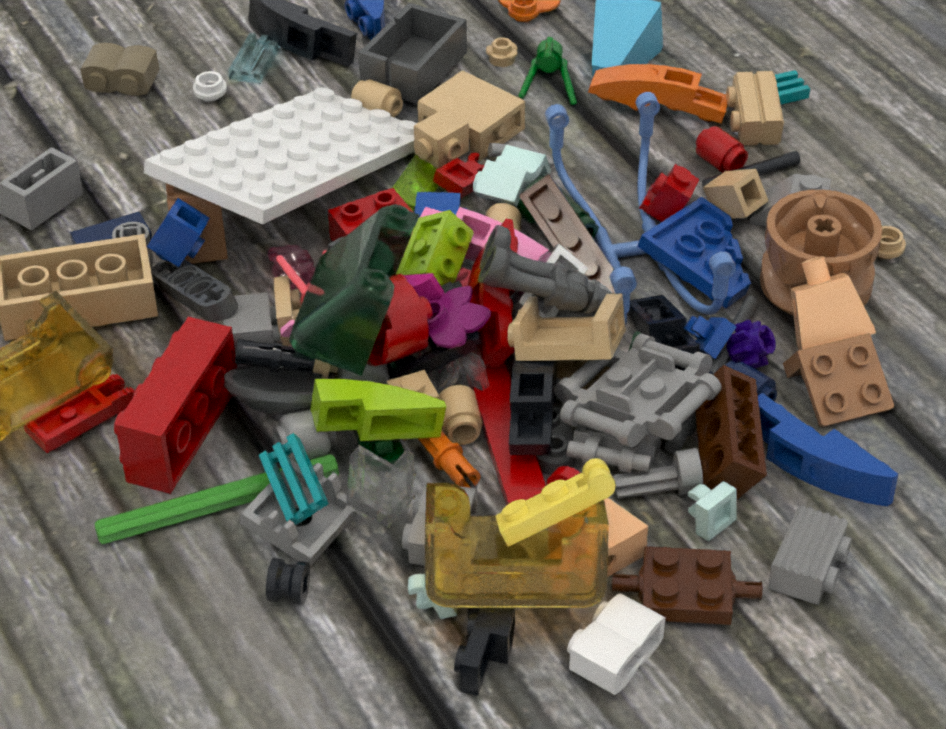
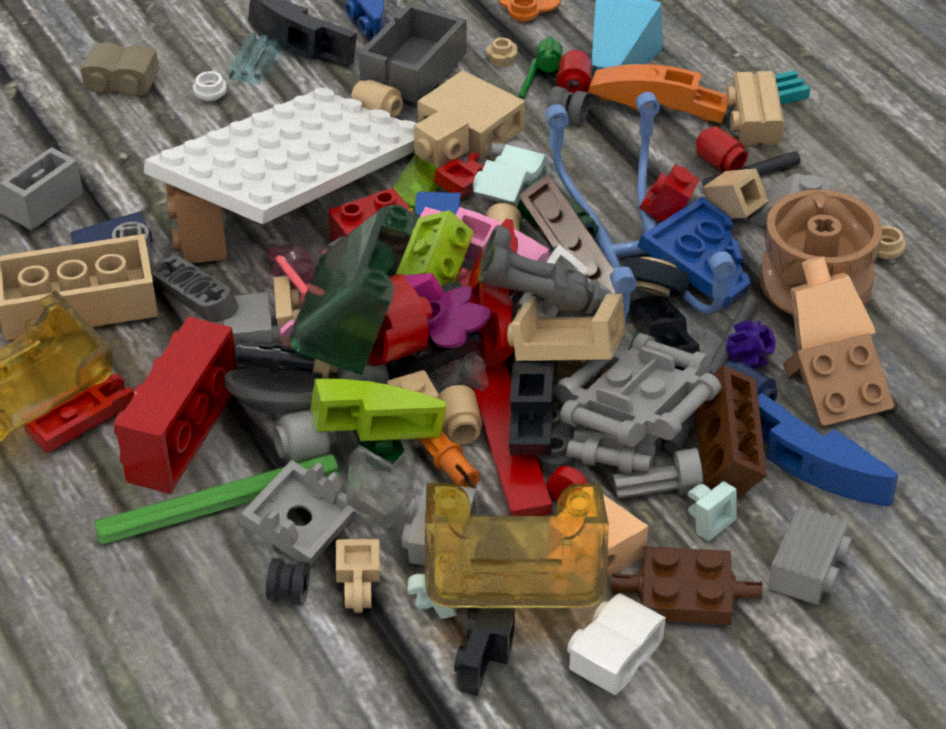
(179, 233): blue brick -> none
(280, 455): teal tile -> none
(357, 567): none -> tan plate
(556, 502): light yellow plate -> none
(574, 71): none -> red brick
(574, 103): none -> dark grey wheel
(658, 276): none -> black wheel
(710, 334): blue tile -> none

